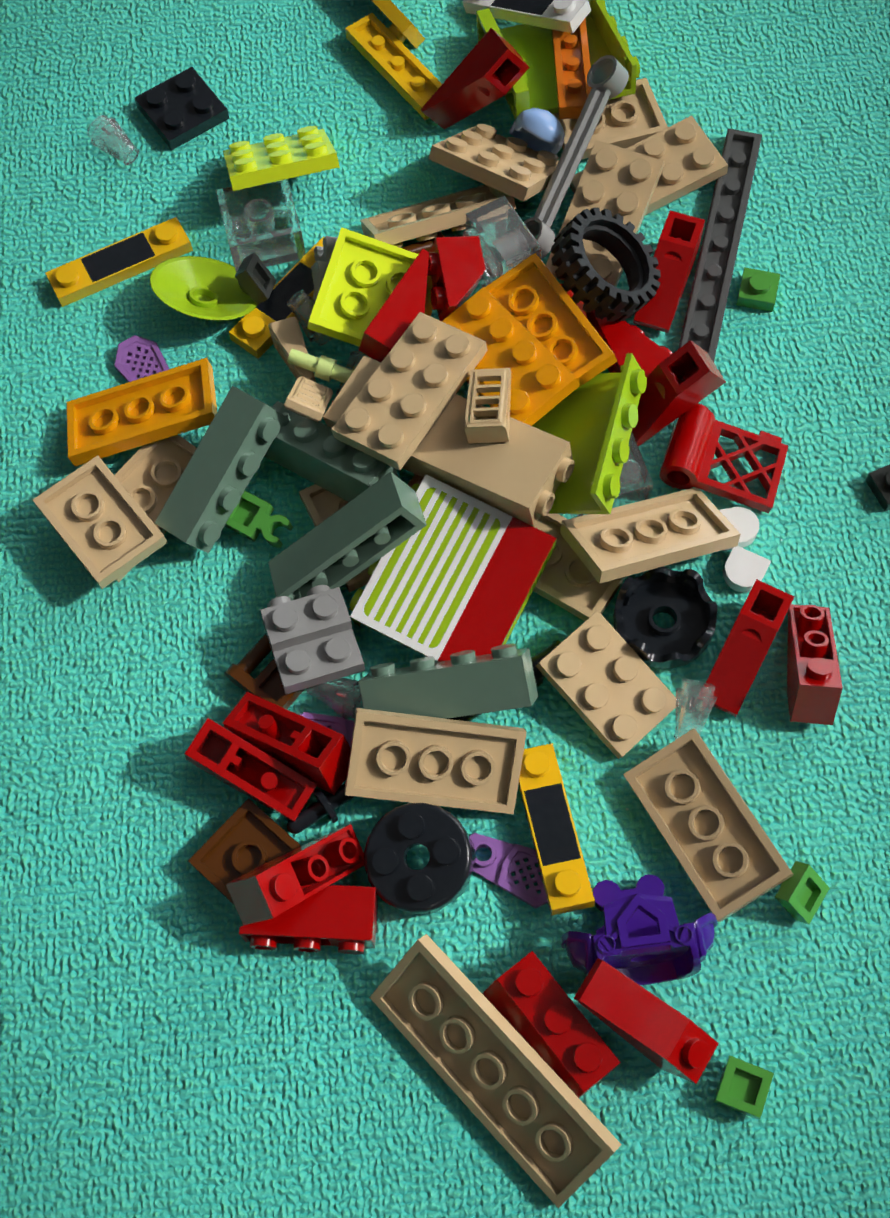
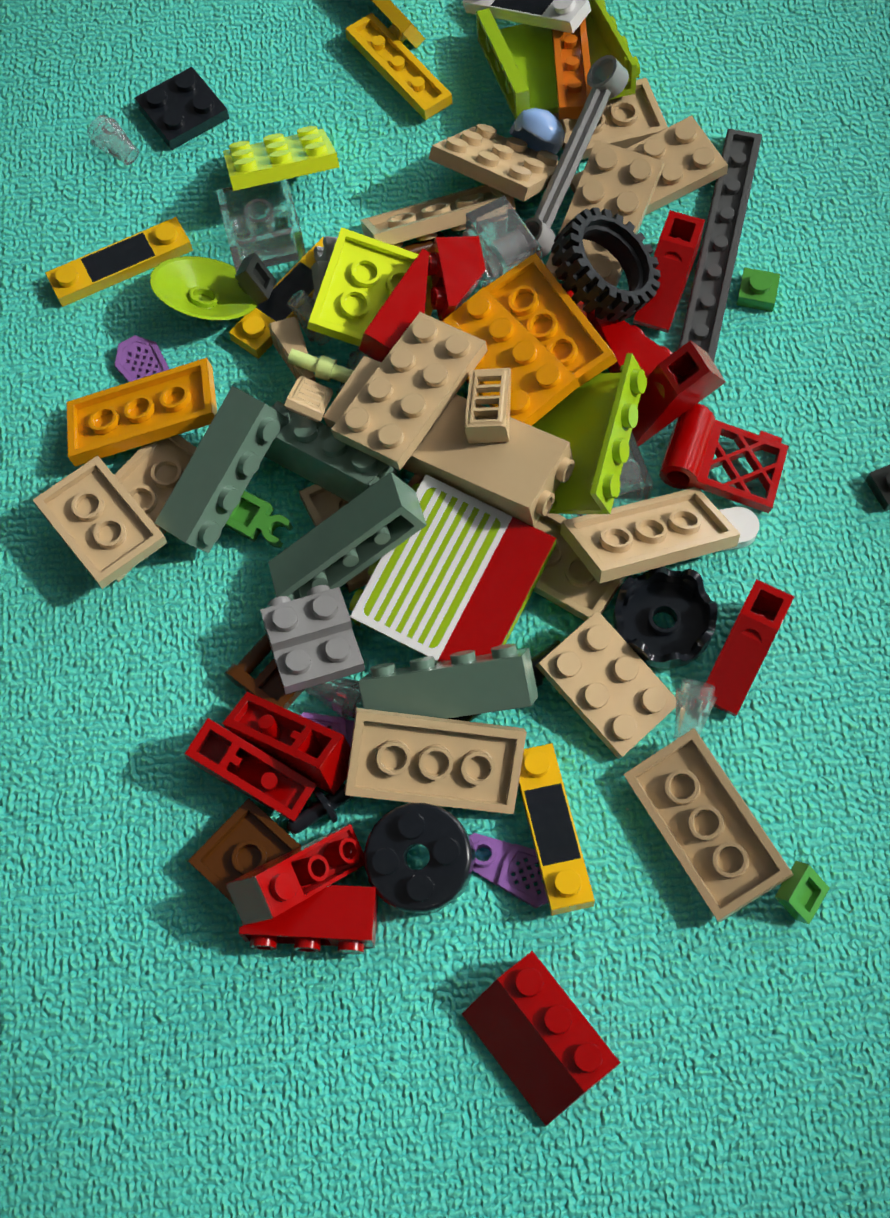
(477, 81): red slope -> none
(494, 1071): tan plate -> none
(642, 935): dark purple piece -> none
(646, 1022): red slope -> none
(743, 569): white tile -> none
(743, 1087): bright green plate -> none
(812, 666): red slope -> none

